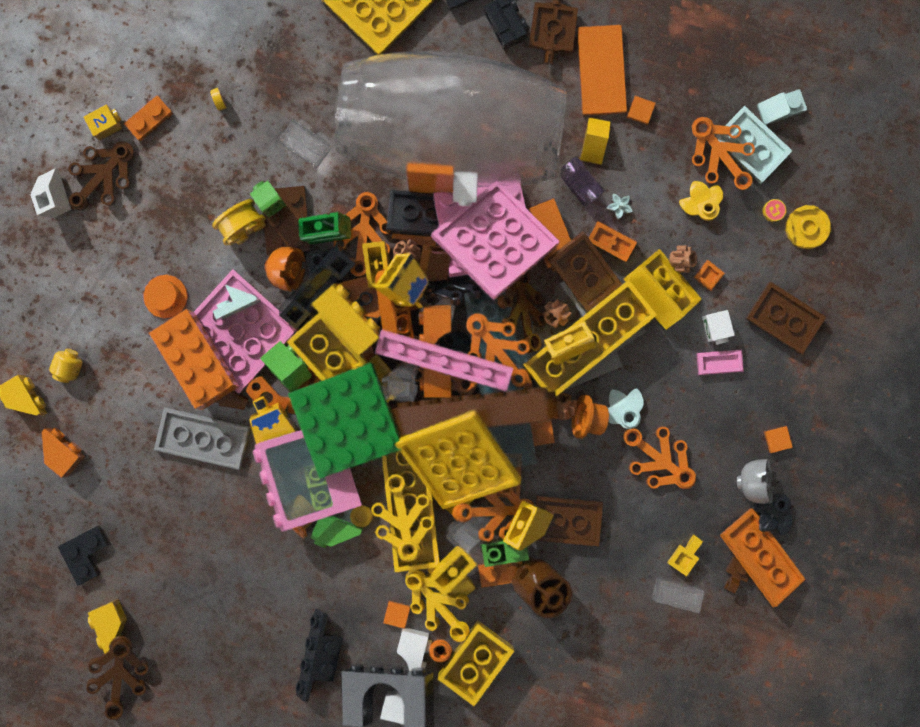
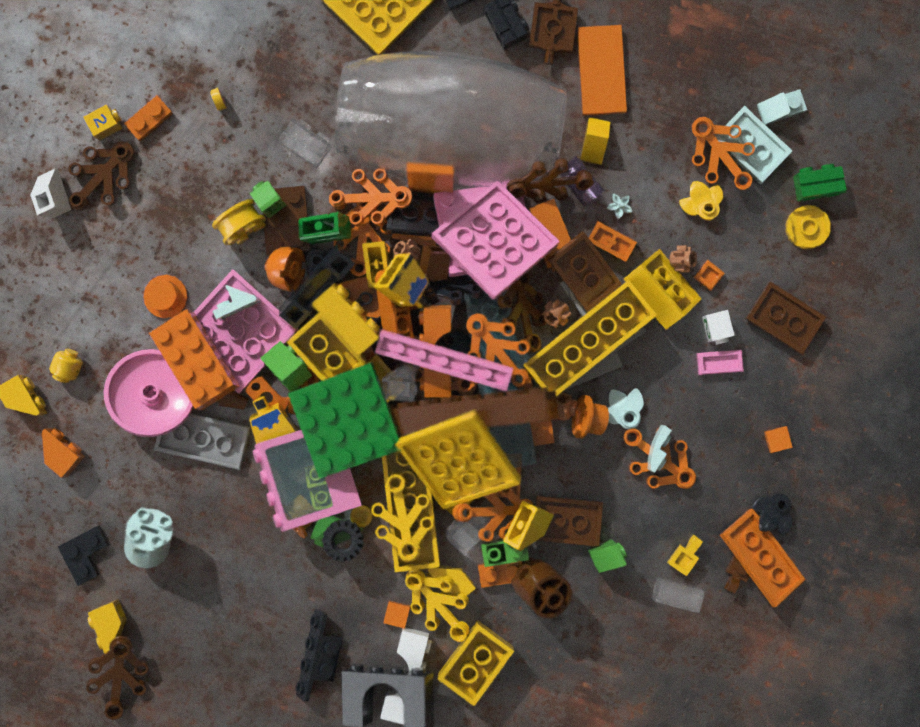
(145, 395): none -> bright pink dish
(148, 538): none -> light aqua cylinder
(329, 540): none -> black tyre
(373, 198): none -> orange plant
(437, 655): orange cone -> none
(451, 570): yellow slope -> none
(465, 188): white brick -> none
(523, 186): none -> reddish brown plant
(570, 343): yellow slope -> none
(608, 556): none -> bright green slope
(641, 110): orange tile -> none
(656, 457): none -> light aqua slope
(756, 481): light grey cylinder -> none
(774, 210): tile -> none
(819, 183): none -> green brick

